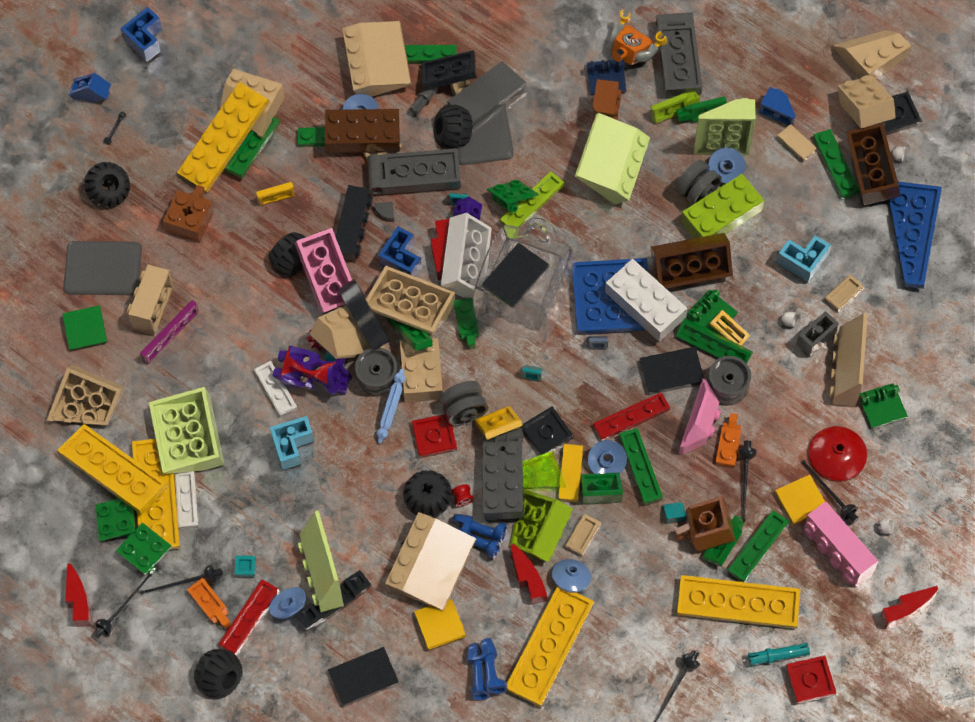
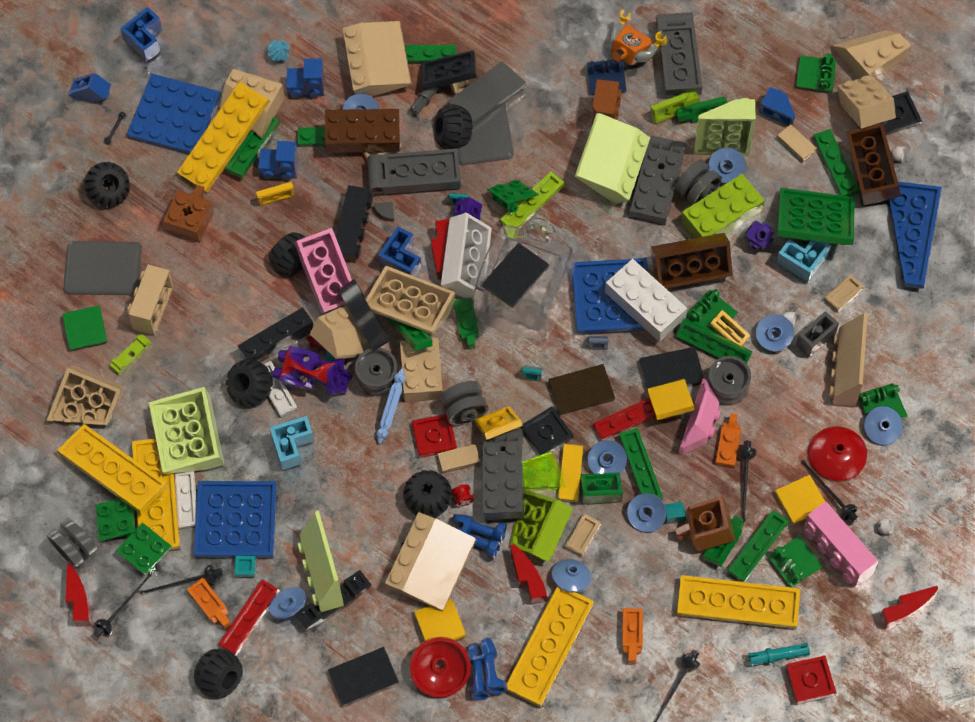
(72, 542): none -> dark grey wheel
(137, 348): none -> lime piece
(169, 332): magenta tile -> none
(173, 114): none -> blue plate
(235, 519): none -> blue plate
(249, 383): none -> black wheel
(277, 336): none -> black brick
(278, 50): none -> medium azure gear
(280, 161): none -> blue brick
(306, 80): none -> blue brick
(440, 680): none -> red dish
(459, 458): none -> tan tile
(581, 389): none -> dark brown tile
(632, 633): none -> orange hinge
(643, 521): none -> medium blue dish
(657, 186): none -> dark grey hinge
(670, 399): none -> yellow tile
(753, 232): none -> dark purple brick
(777, 324): none -> medium blue dish
(795, 561): none -> green hinge
(816, 73): none -> green hinge
(816, 216): none -> green plate
(874, 429): none -> medium blue dish

